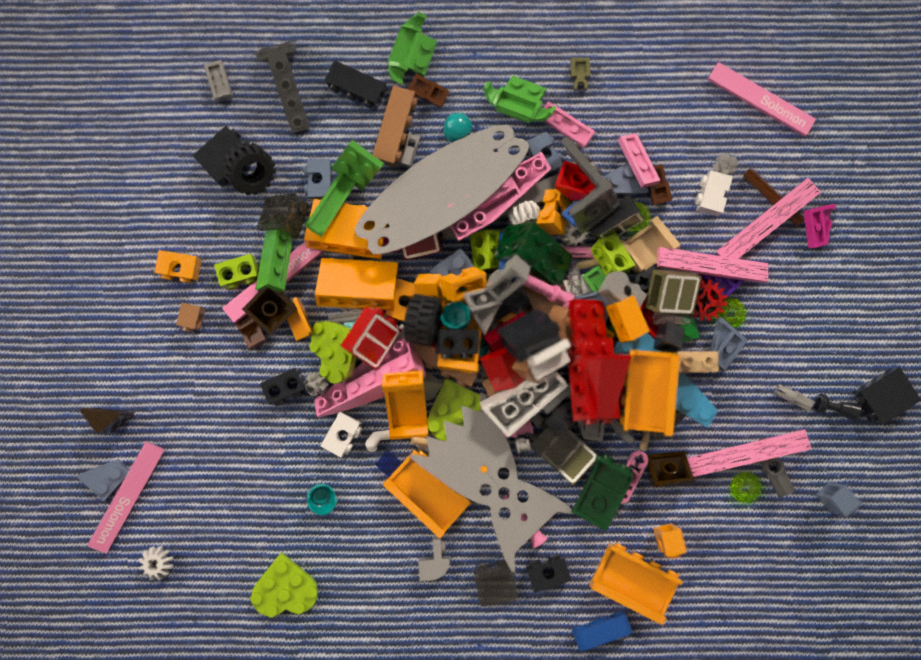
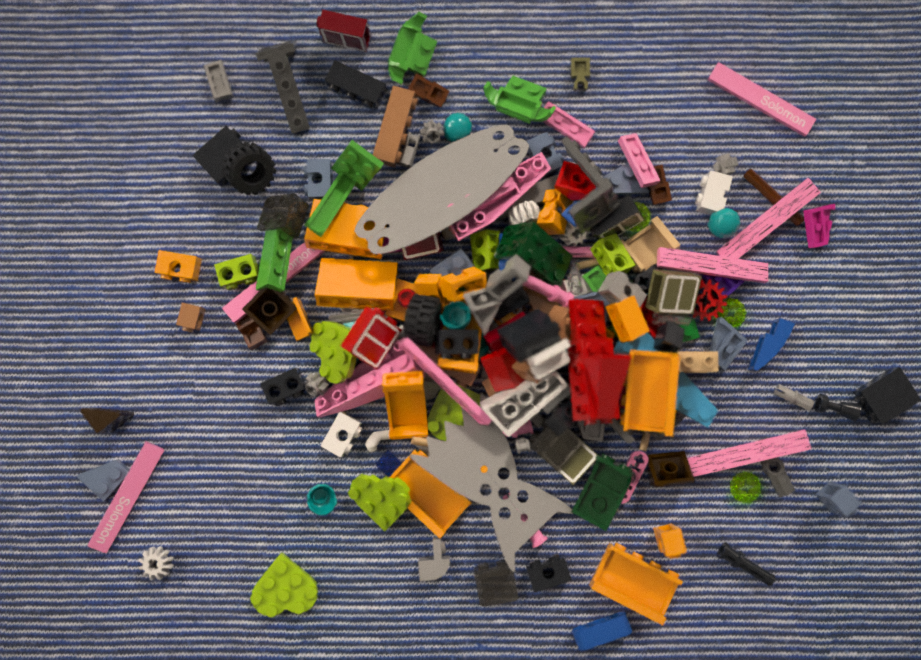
(344, 30): none -> dark red brick
(380, 499): none -> lime plate
(405, 296): none -> red plate
(431, 132): none -> light grey gear
(444, 382): none -> bright pink tile
(724, 223): none -> teal hair
(738, 559): none -> black pin
(771, 343): none -> blue slope

